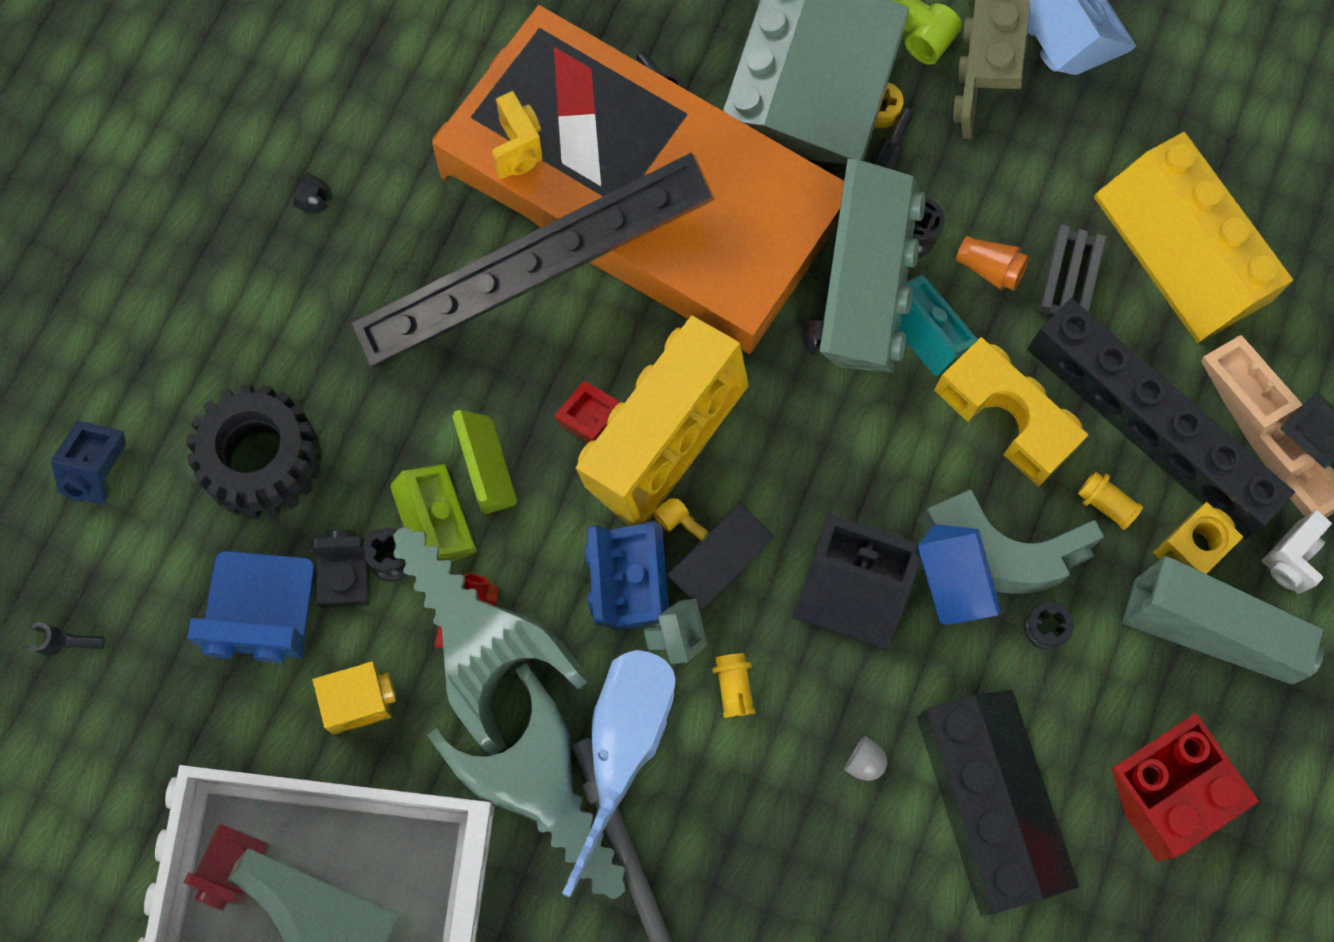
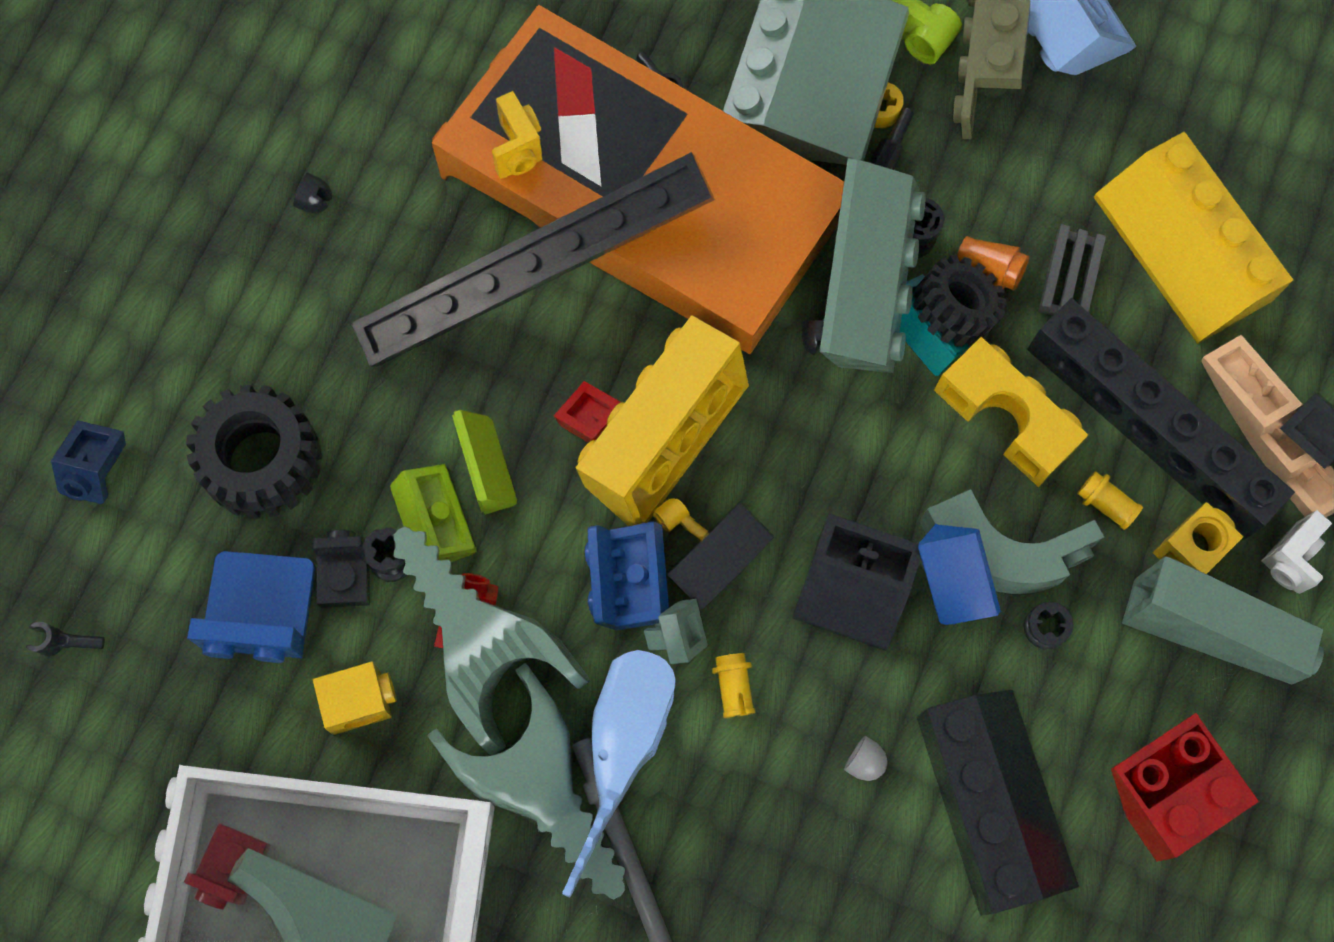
(946, 314): none -> black tyre

